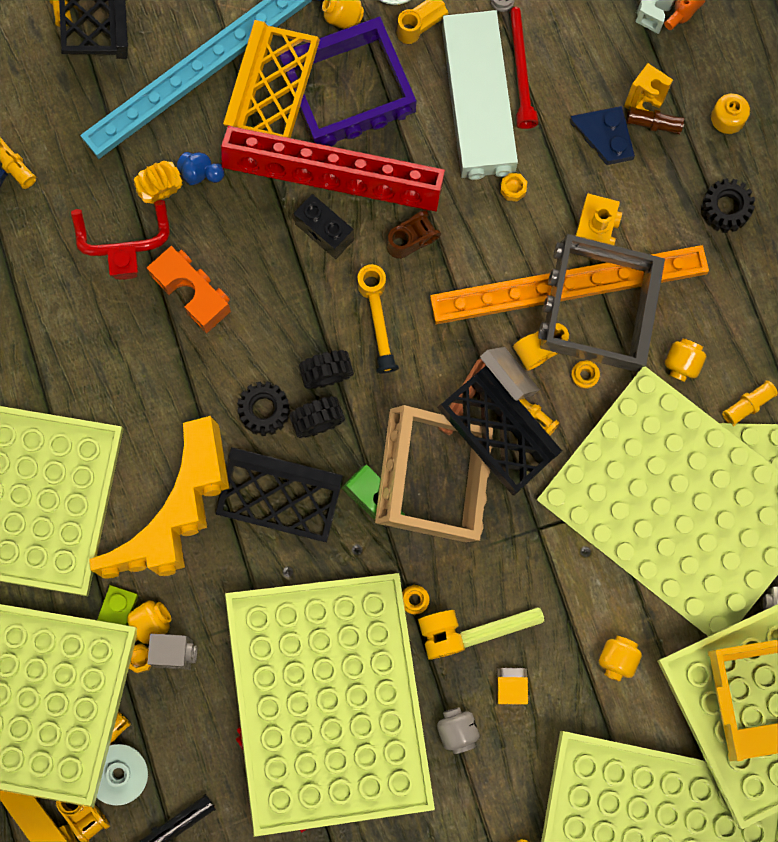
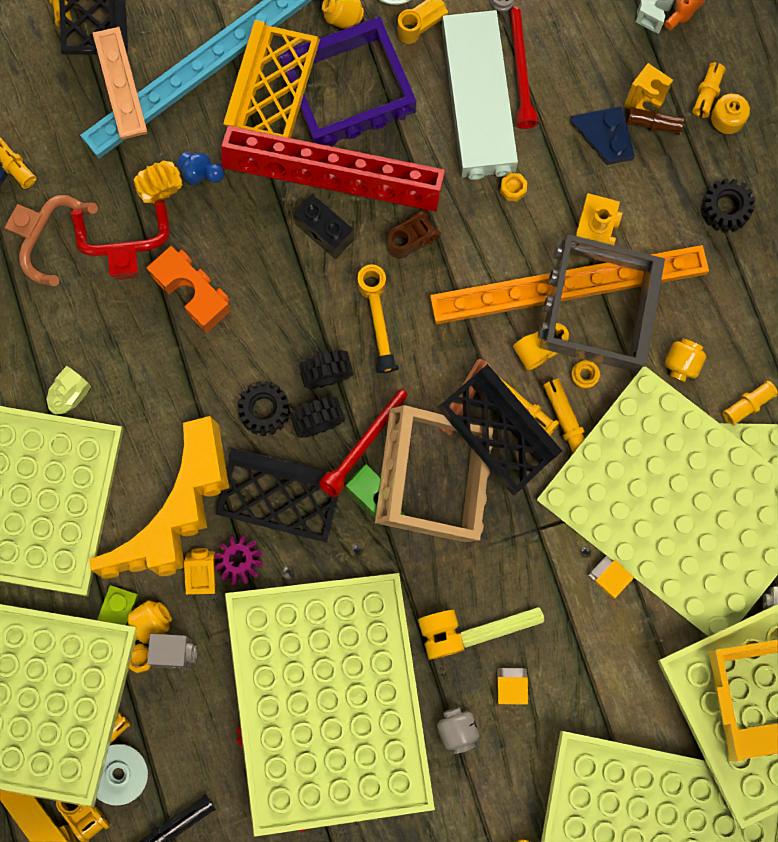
(30, 225): none -> nougat piece
(66, 391): none -> yellowish green rock
(120, 83): none -> light nougat tile
(200, 571): none -> yellow bracket
(233, 552): none -> magenta gear
(333, 482): none -> red piece
(424, 599): yellow plate -> none
(509, 373): light grey tile -> none
(572, 431): none -> yellow pin
(610, 577): none -> yellow piece
(620, 658): yellow head -> none
(709, 90): none -> yellow pin

